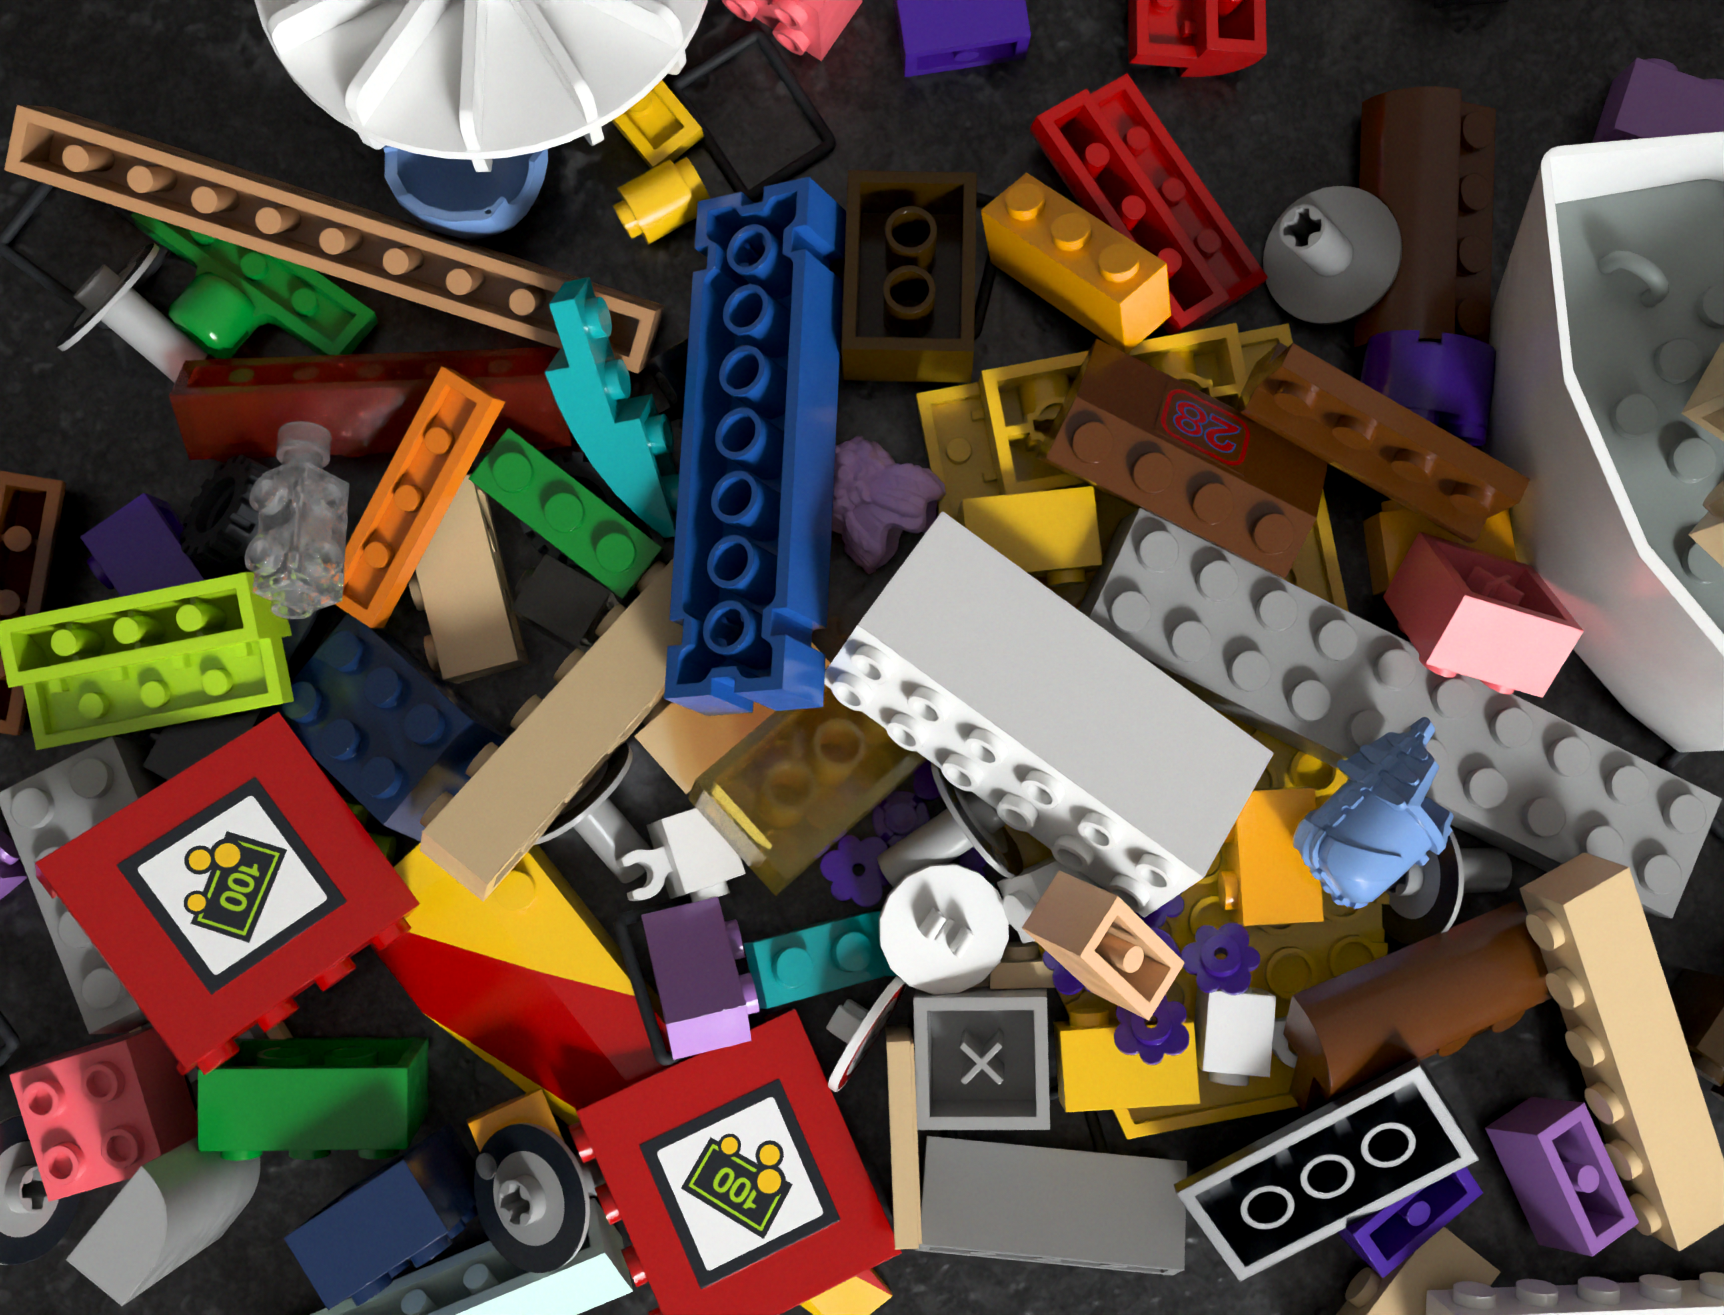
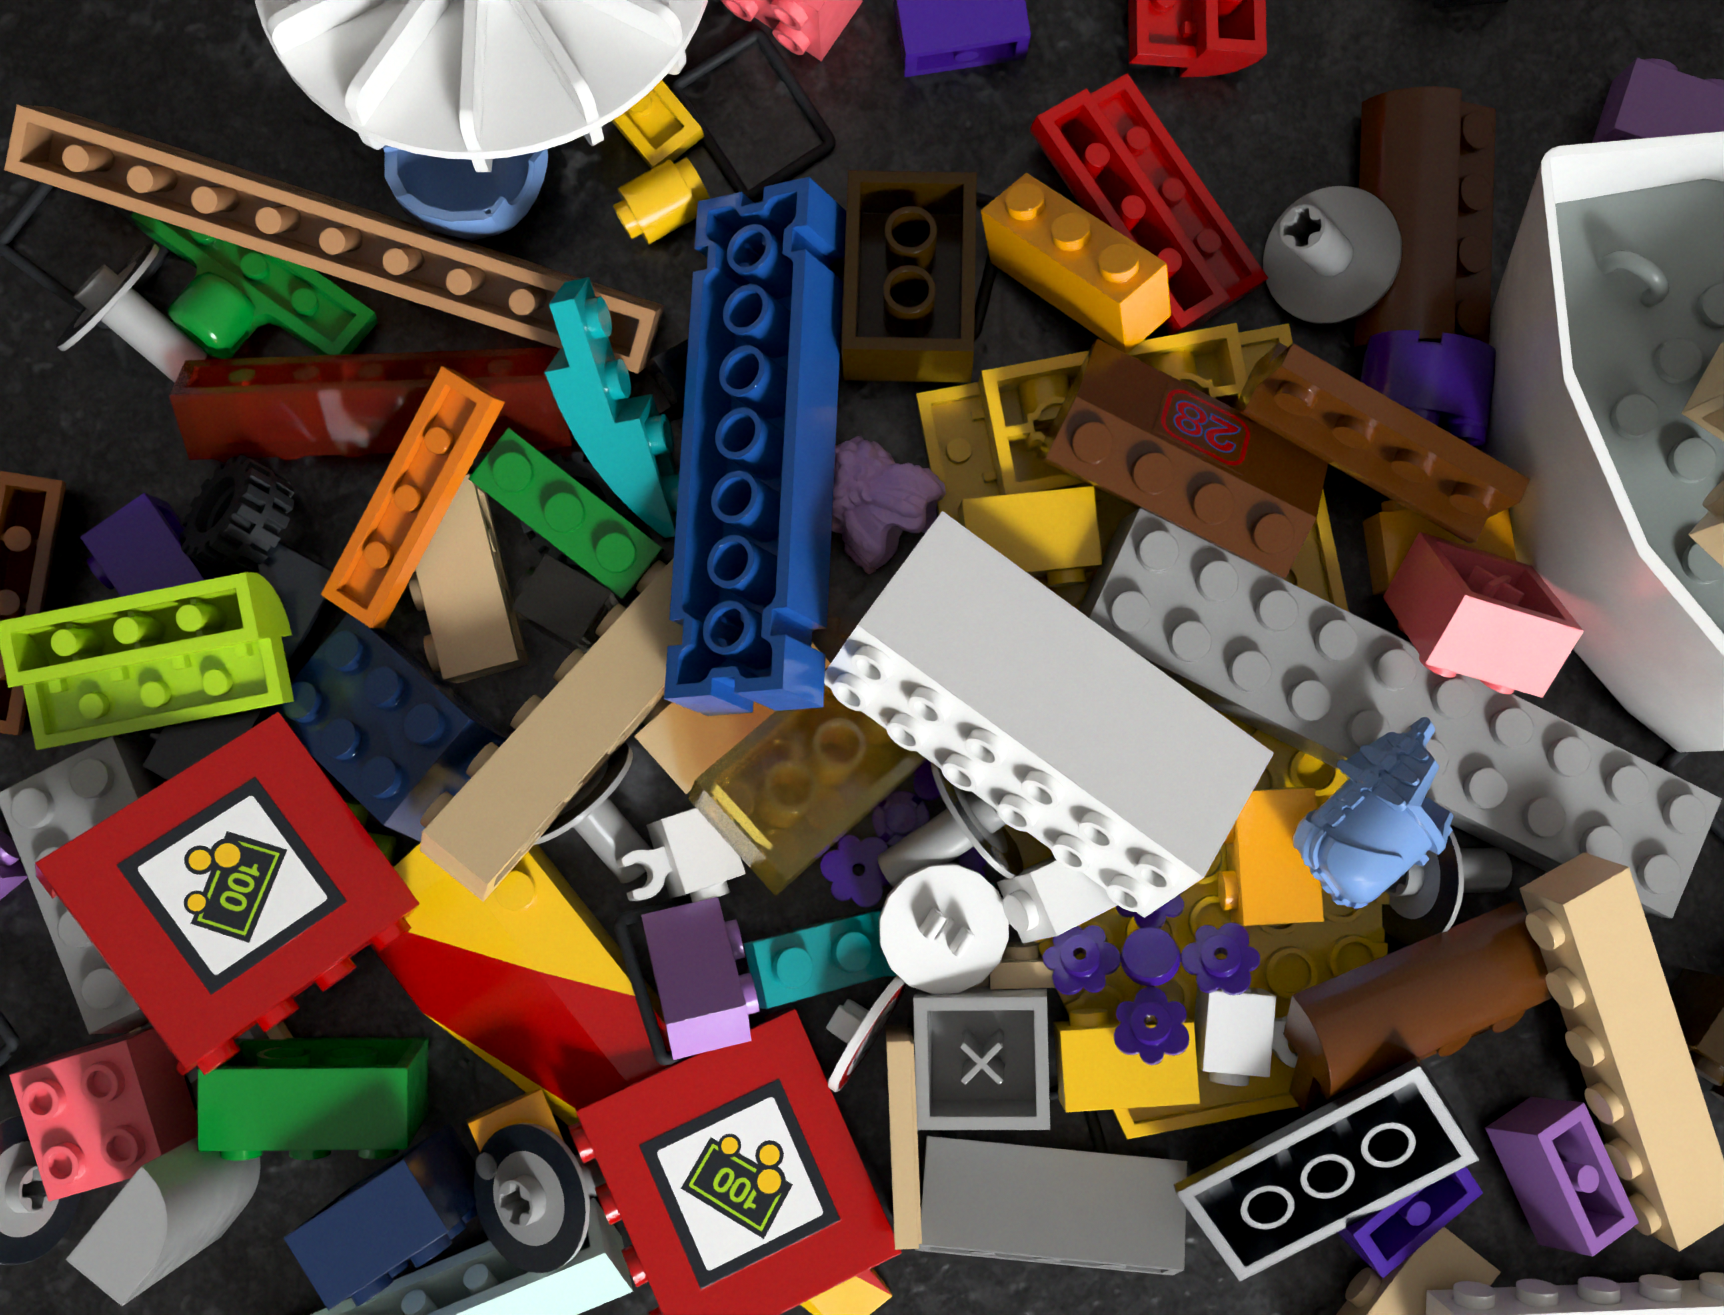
(300, 525): clear brick -> none
(1103, 944): light nougat brick -> none

